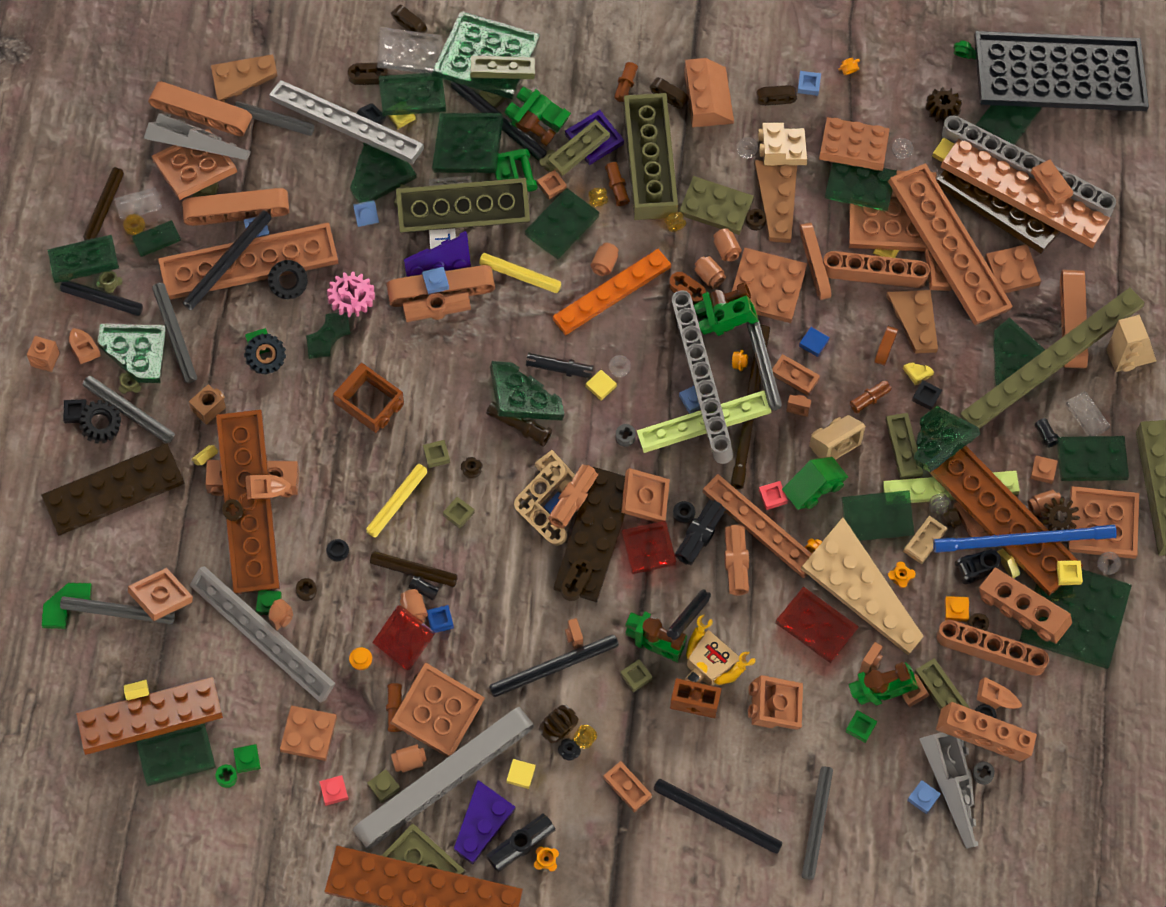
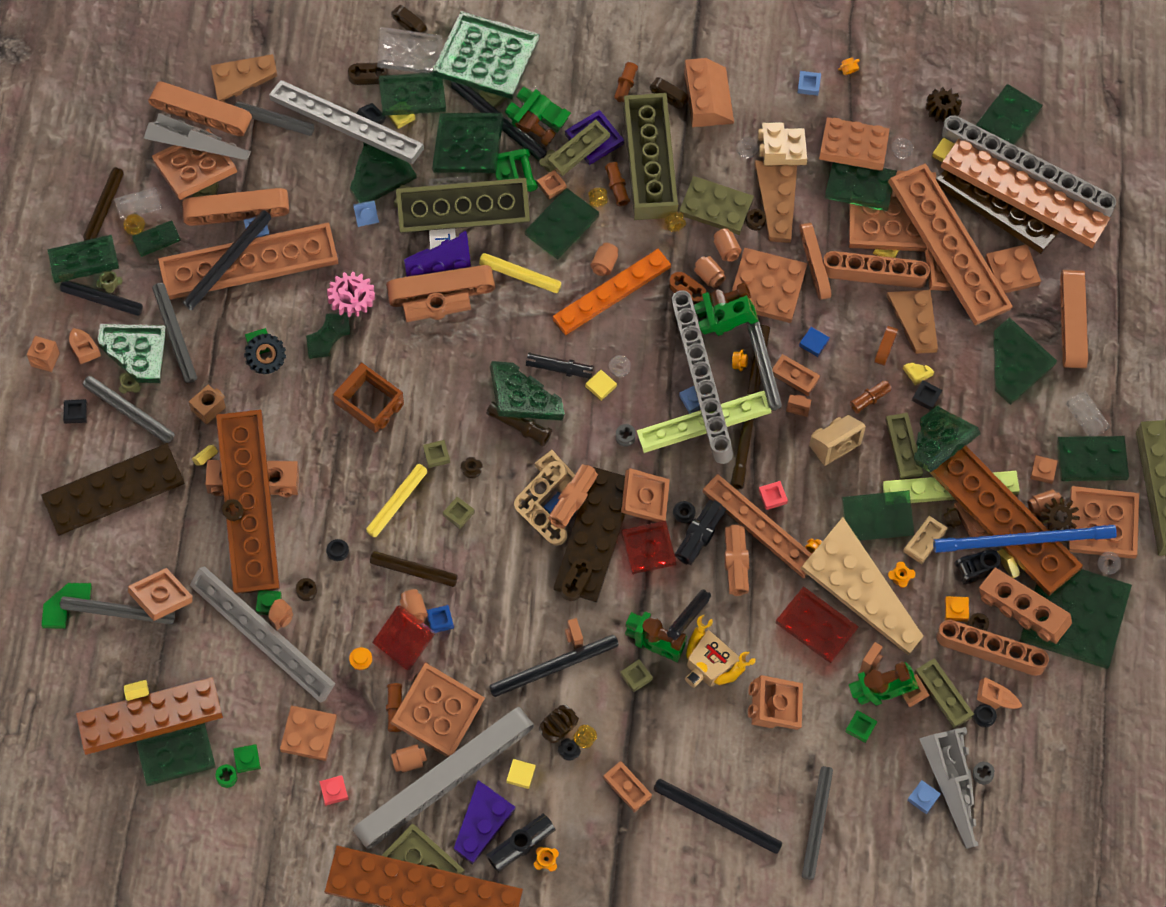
(103, 409): black tyre -> none
(265, 486): nougat plate -> none
(278, 269): black tyre -> none
(383, 786): olive plate -> none
(423, 587): black pin -> none
(435, 280): medium blue plate -> none
(502, 67): plate -> none
(695, 698): dark orange brick -> none
(776, 95): dark brown beam -> none
(814, 480): green brick -> none
(939, 503): clear plate -> none
(964, 50): green plate -> none
(986, 732): nougat brick -> none
(1047, 434): black pin -> none
(1052, 182): nougat plate -> none
(1052, 359): olive plate -> none
(1060, 71): plate -> none
(1069, 572): light yellow tile -> none
(1130, 345): tan wedge -> none

